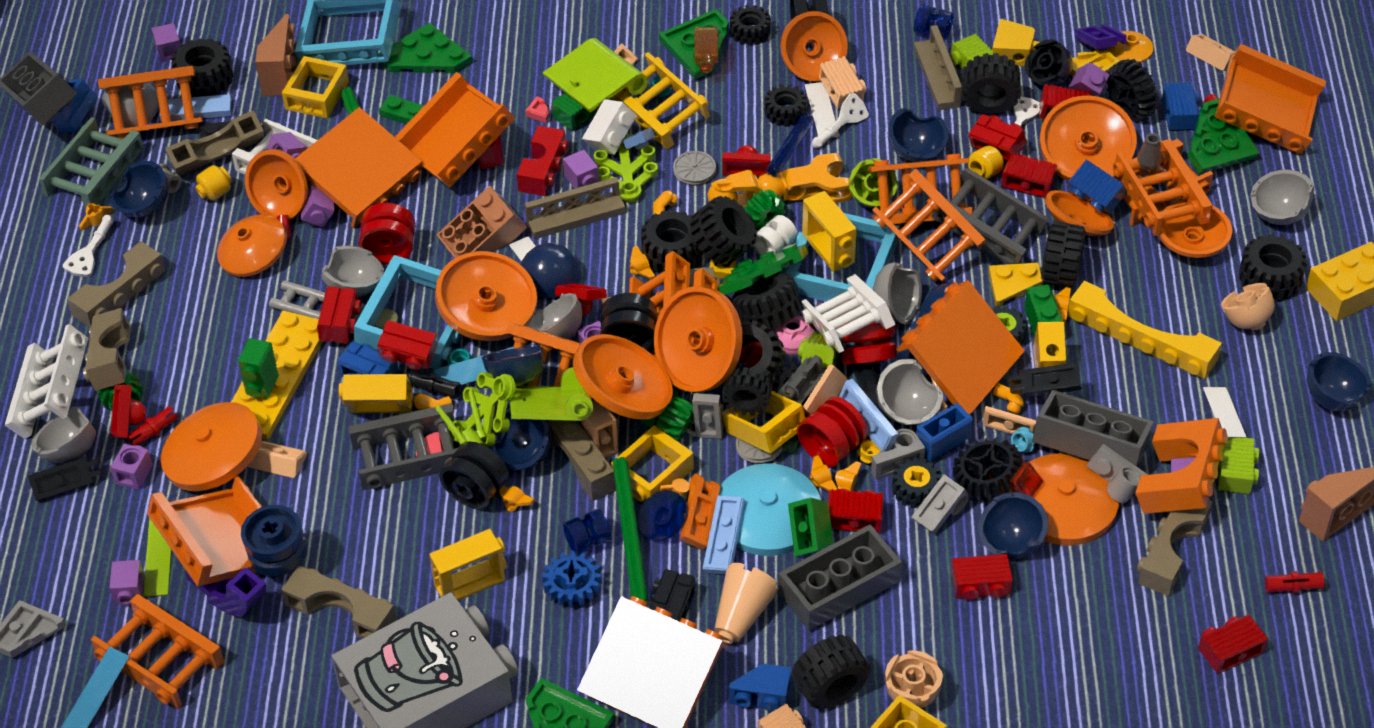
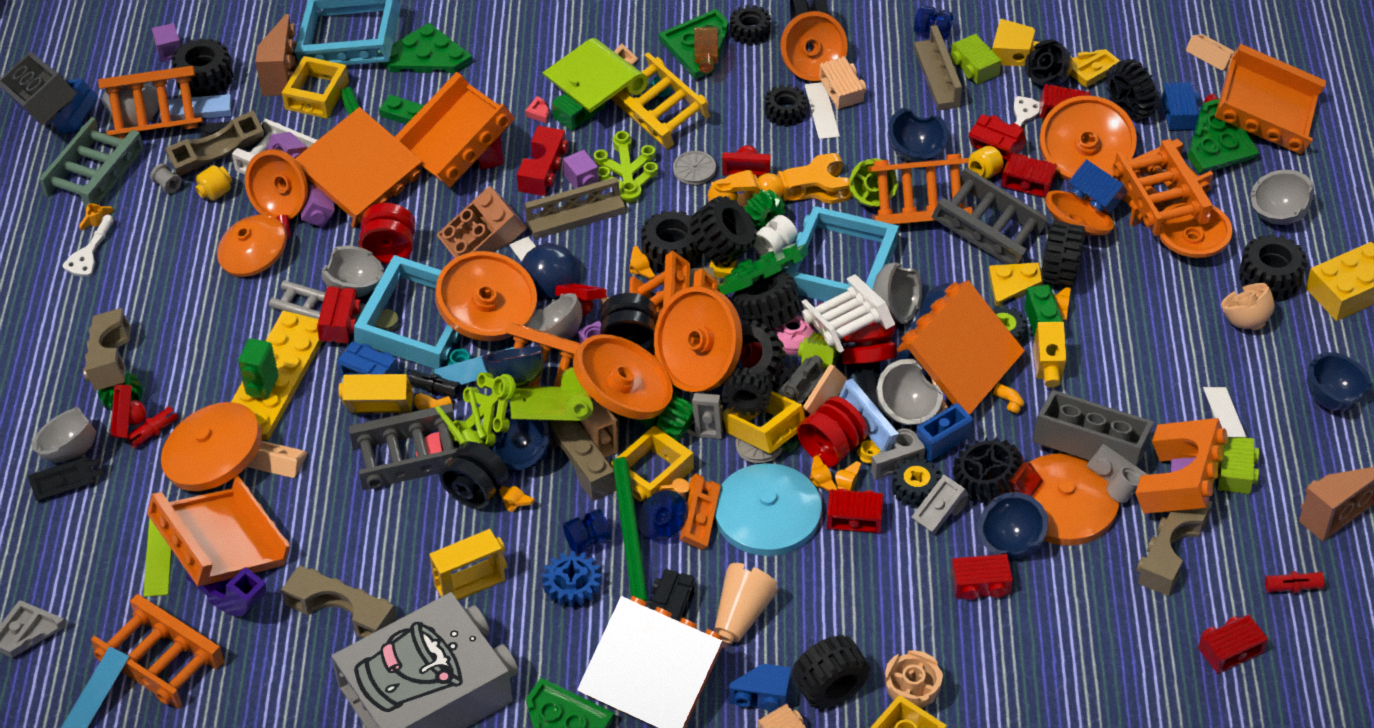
(33, 377): white fence -> none
(126, 581): medium lavender brick -> none
(131, 466): medium lavender brick -> none
(141, 268): dark tan arch -> none
(143, 191): dark blue cylinder -> none
(274, 540): dark blue wheel -> none
(407, 345): red brick -> none
(609, 126): white brick -> none
(639, 139): medium blue plate -> none
(661, 202): light orange arm -> none
(723, 534): light blue tile -> none
(789, 145): clear blue axle -> none
(810, 526): green brick -> none
(829, 231): yellow window -> none
(839, 577): dark grey brick -> none
(844, 117): white piece -> none
(934, 203): orange fence -> none
(991, 84): black tyre -> none
(1006, 421): light nougat slope -> none
(1023, 439): medium azure plate -> none
(1045, 379): black hinge -> none
(1090, 79): medium lavender brick -> none
(1100, 38): dark purple plate -> none
(1137, 47): light orange dish -> none
(1150, 152): dark grey cone -> none
(1190, 353): yellow arch -> none

